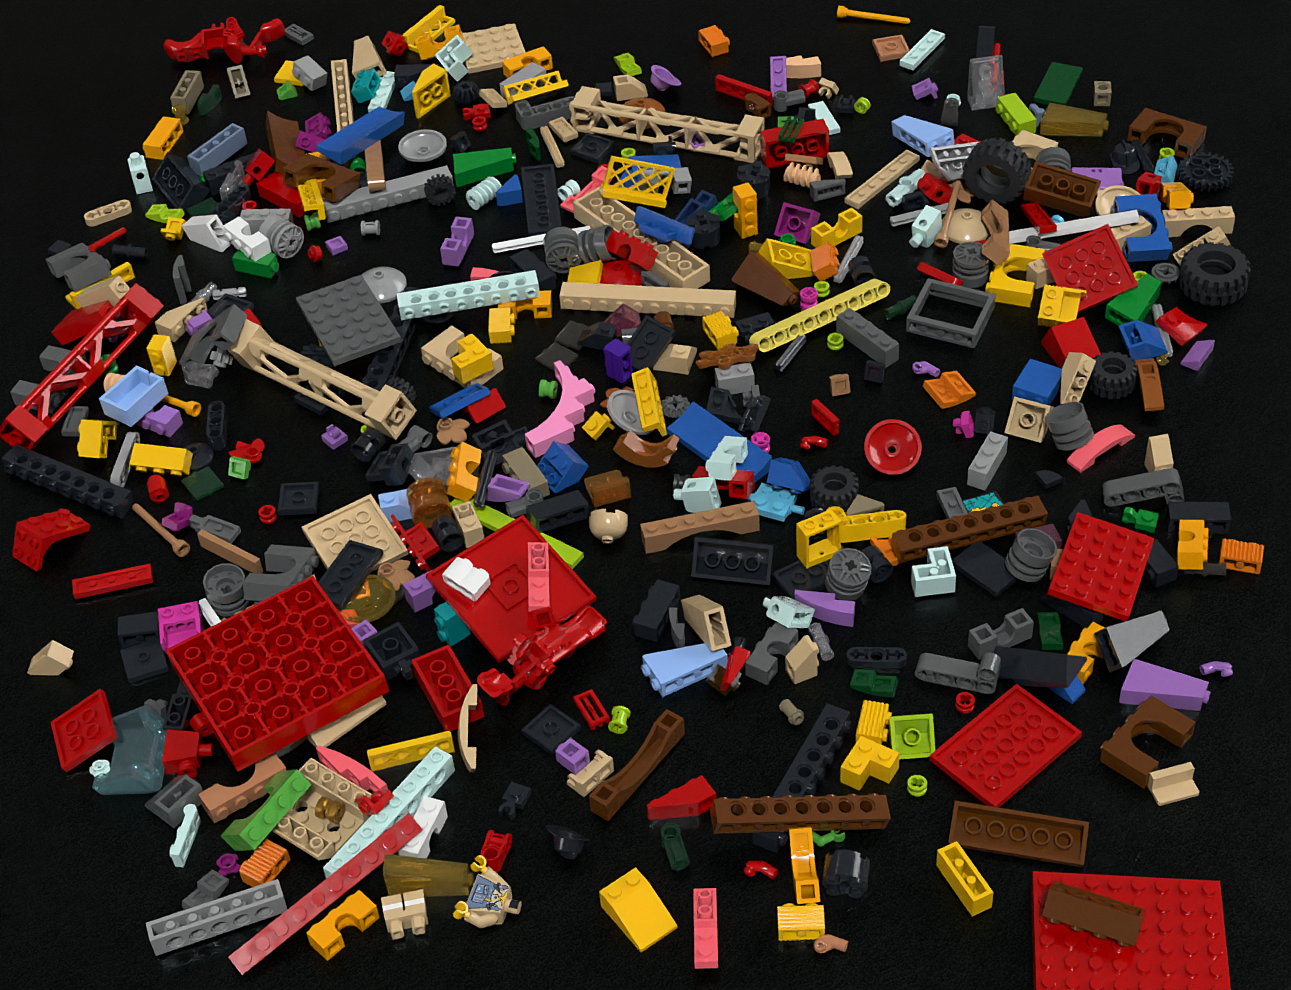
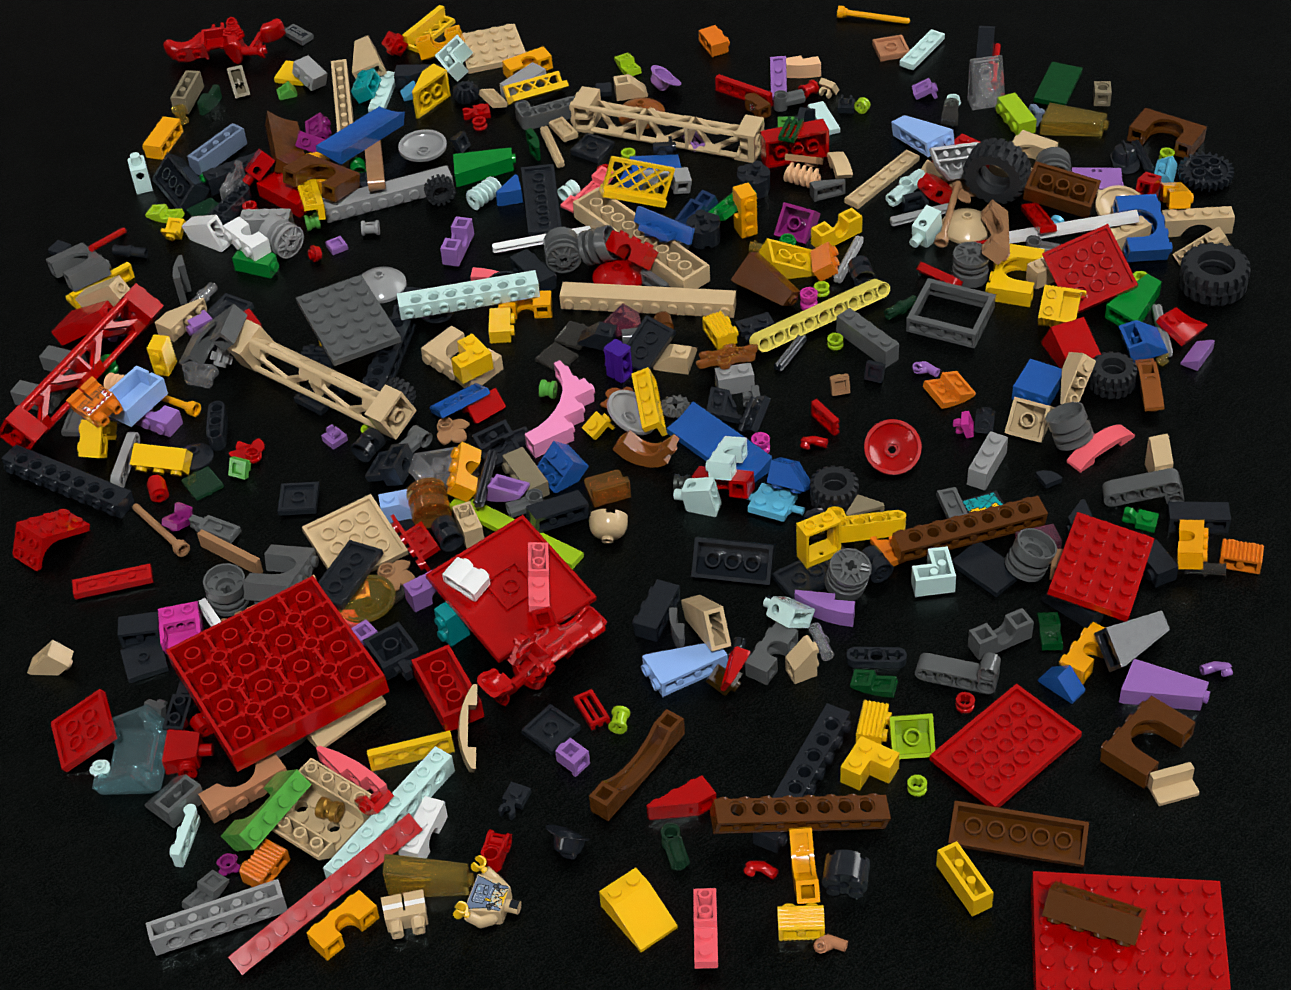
(96, 403): none -> orange hips
(117, 210): tan beam -> none
(241, 292): light grey axle -> none
(267, 509): red bush -> none
(586, 273): yellow tile -> none
(591, 774): tan hinge -> none
(663, 533): medium nougat arch -> none
(794, 715): dark tan pin -> none
(832, 836): bright green arm -> none
(1038, 667): black slope -> none
(1160, 269): dark grey gear -> none

